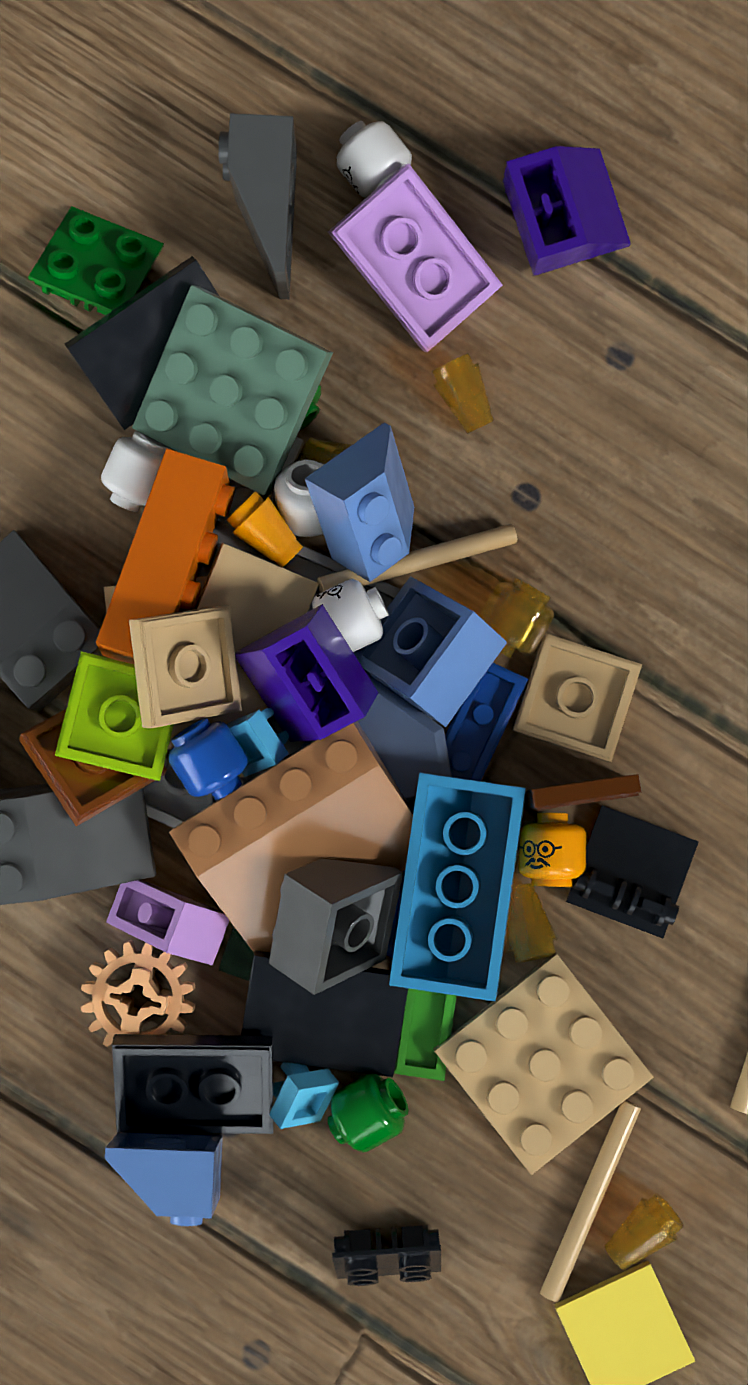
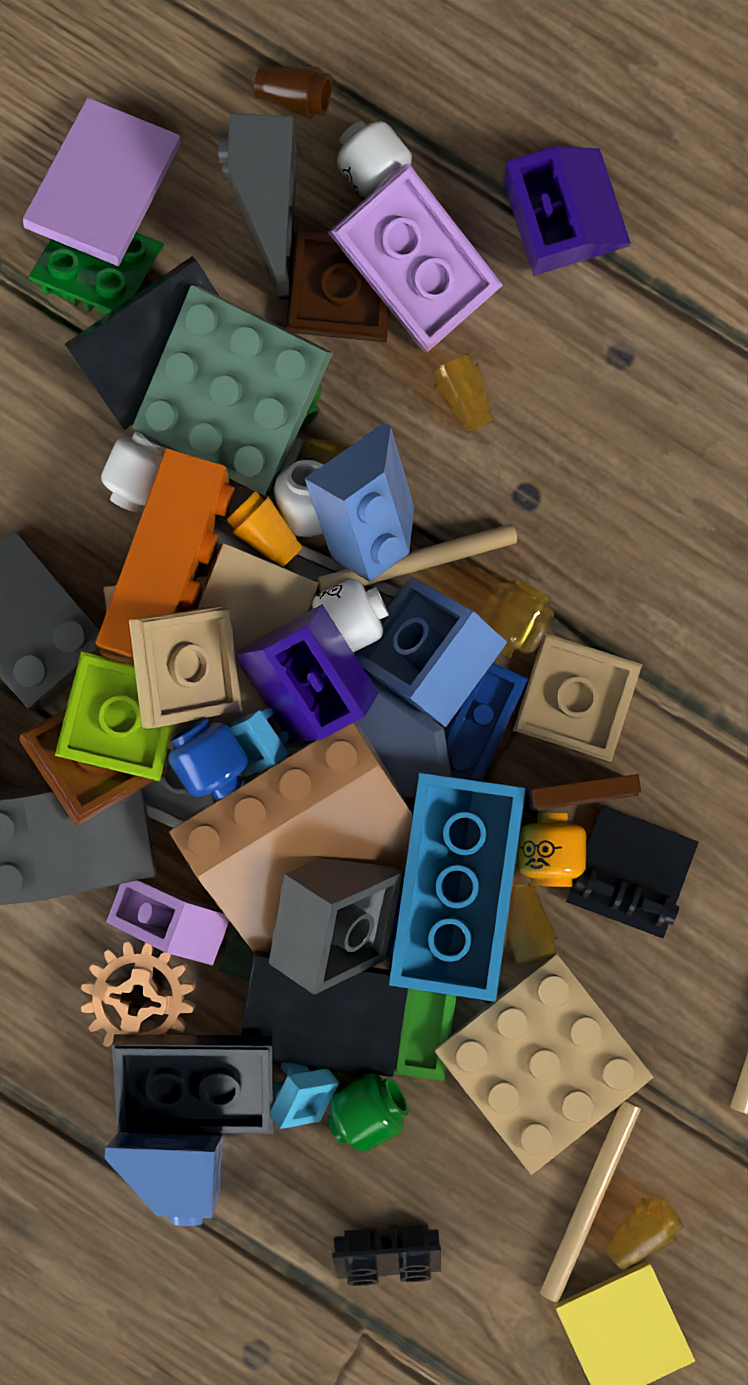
(102, 181): none -> lavender tile
(295, 89): none -> reddish brown cone
(330, 293): none -> reddish brown tile

